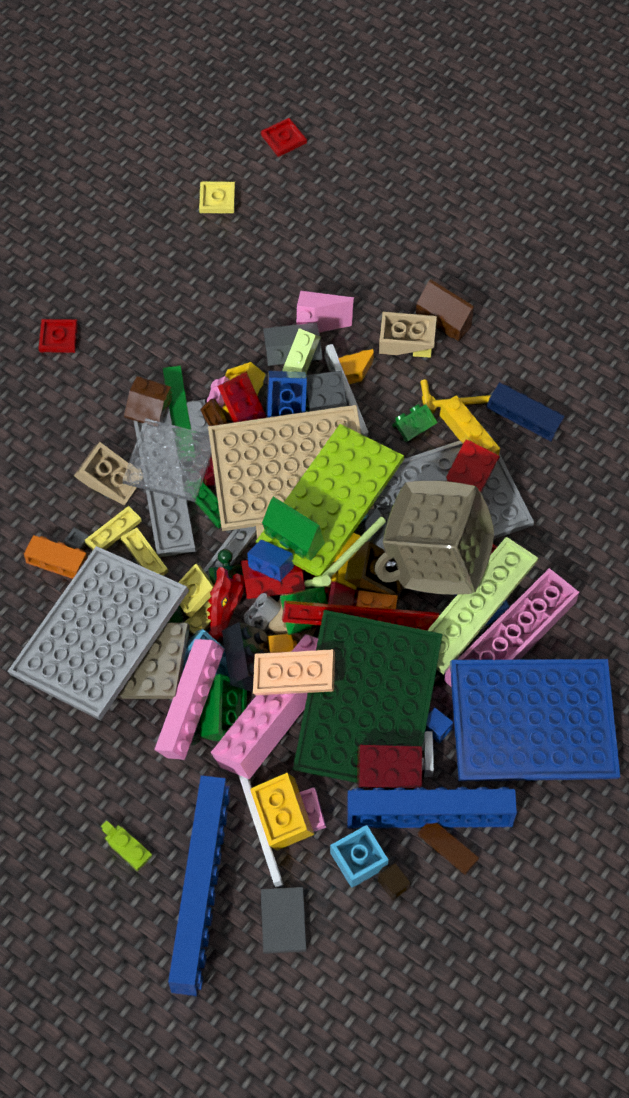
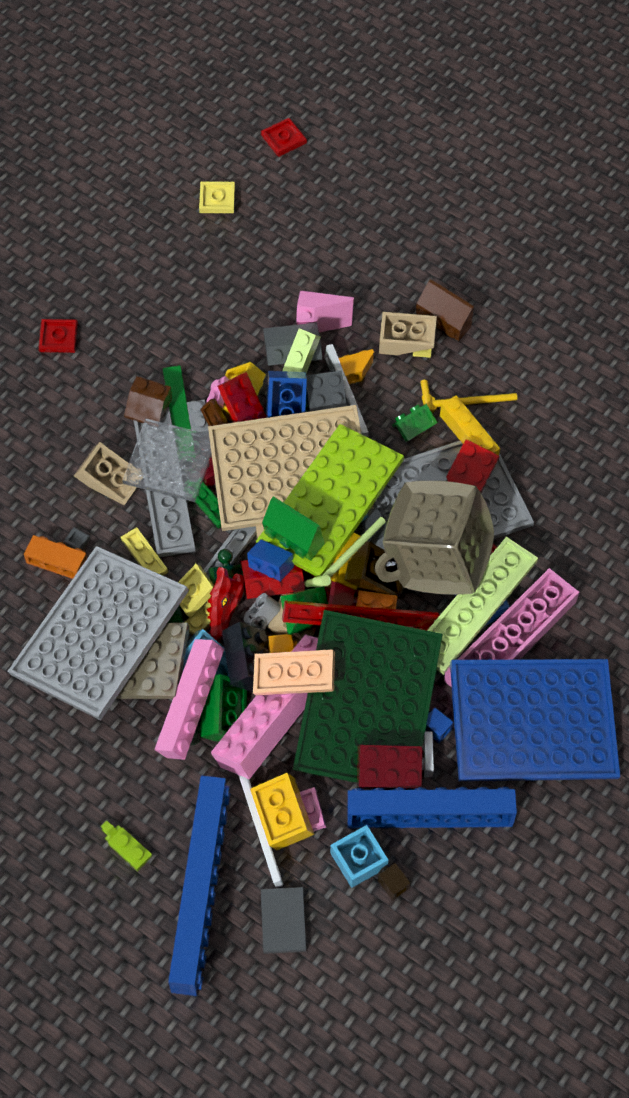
(113, 529): light yellow plate -> none
(448, 847): reddish brown tile -> none
(525, 411): dark blue brick -> none

